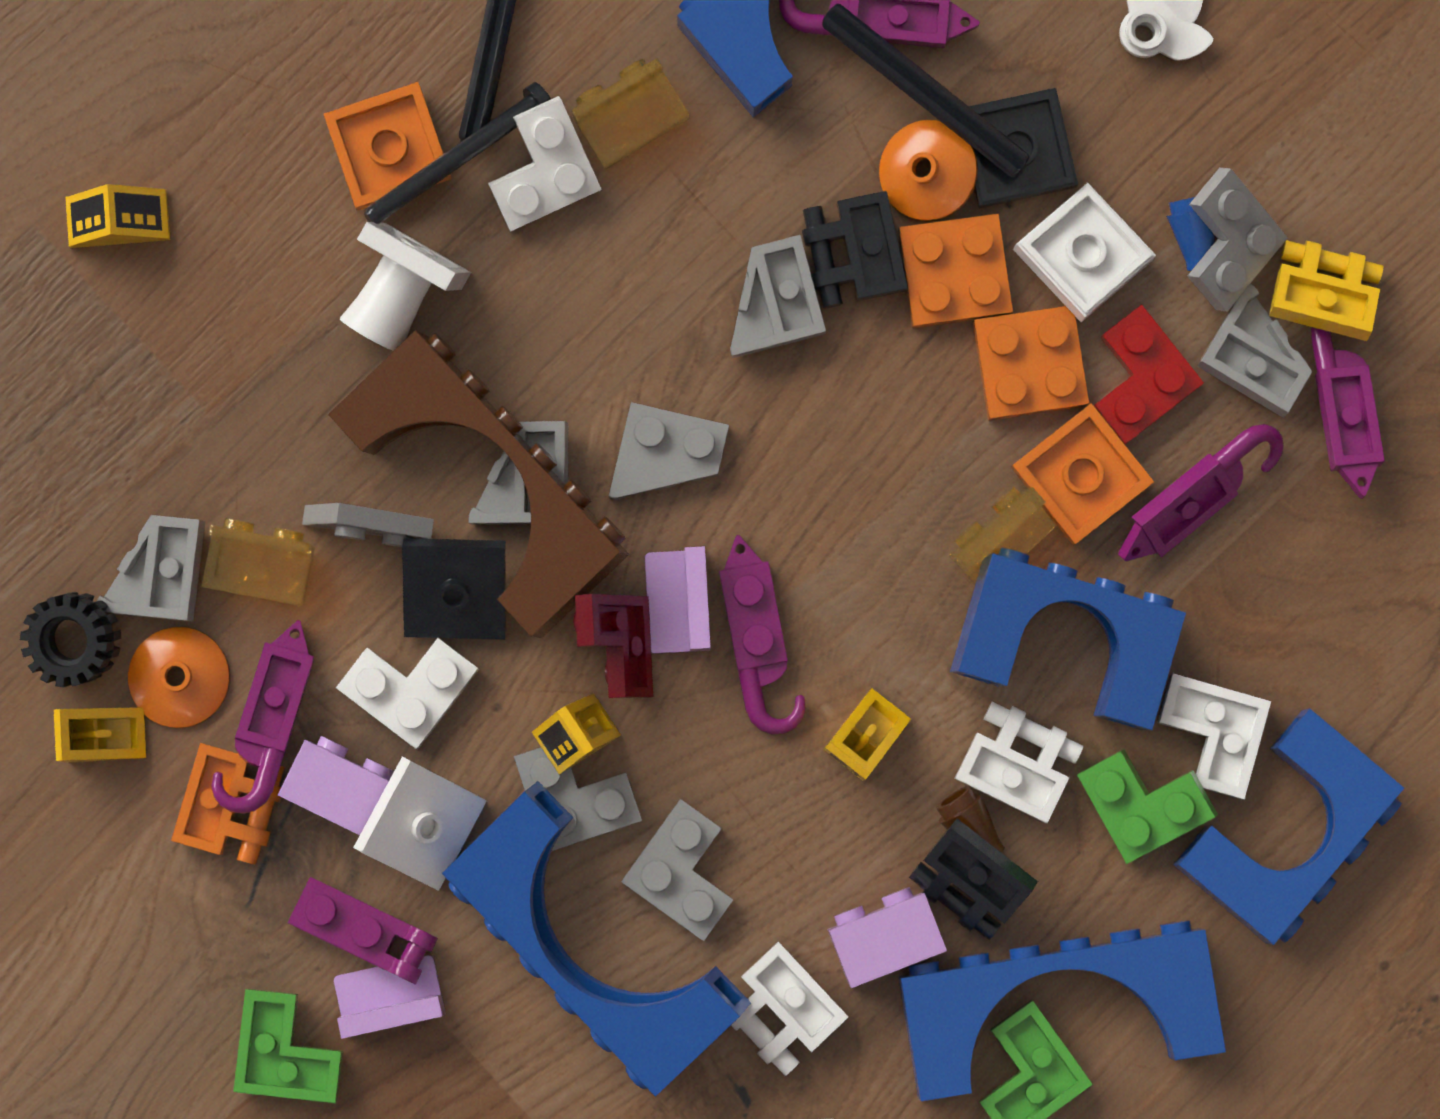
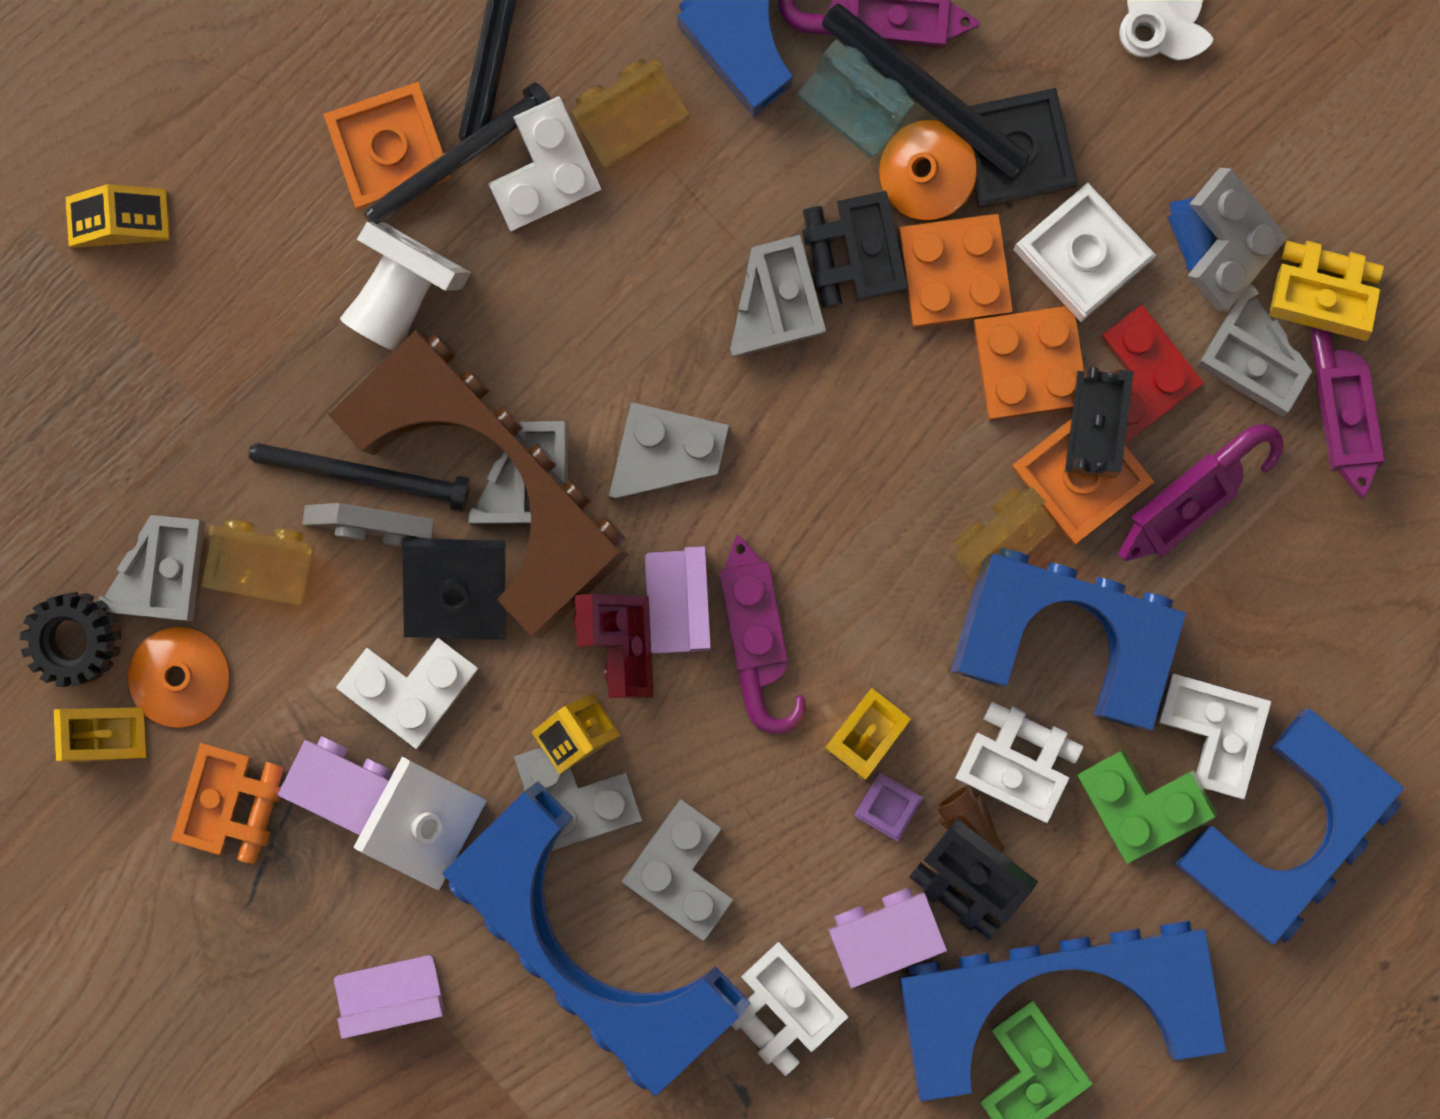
(269, 717): magenta plate -> none
(271, 1063): bright green plate -> none
(360, 929): magenta plate -> none
(452, 492): none -> black bar
(856, 98): none -> clear light blue bracket
(888, 806): none -> medium lavender tile
(1099, 422): none -> black hinge

